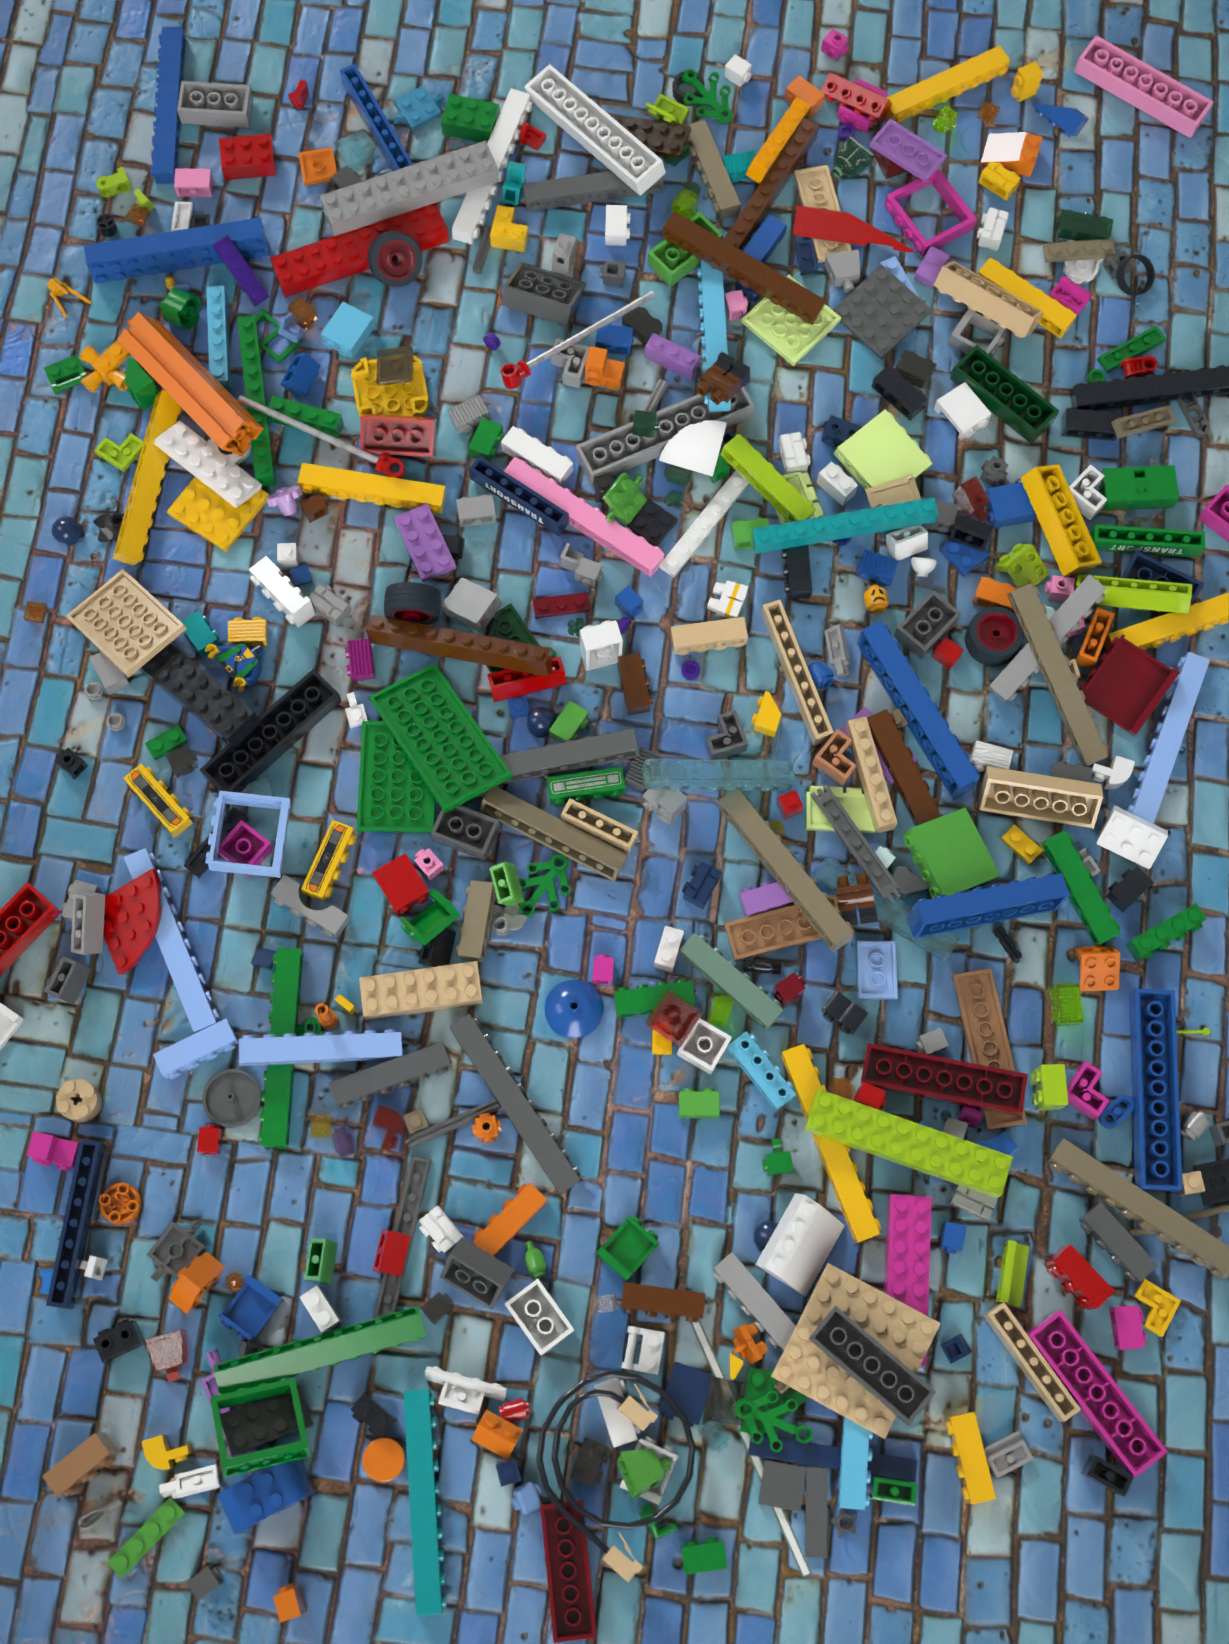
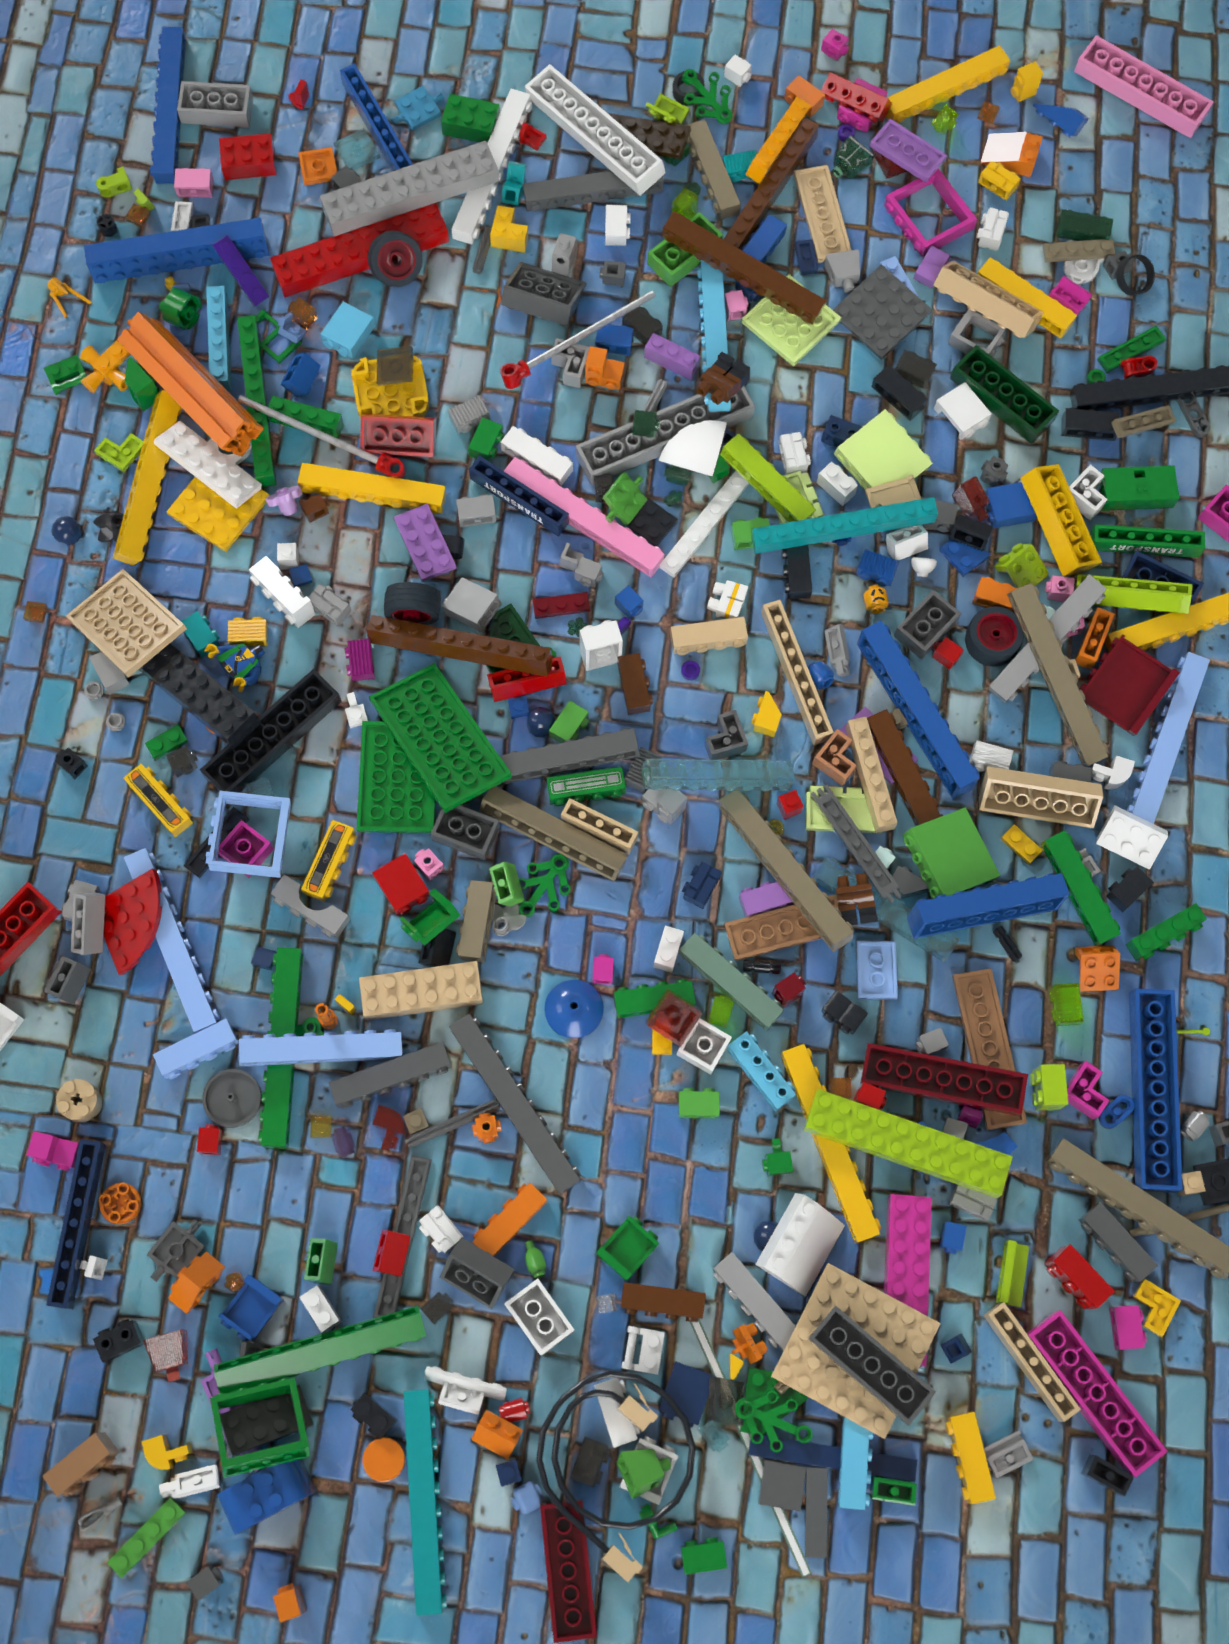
(492, 341): dark purple tile -> none
(840, 227): red sticker -> none
(850, 1518): dark grey plate -> none

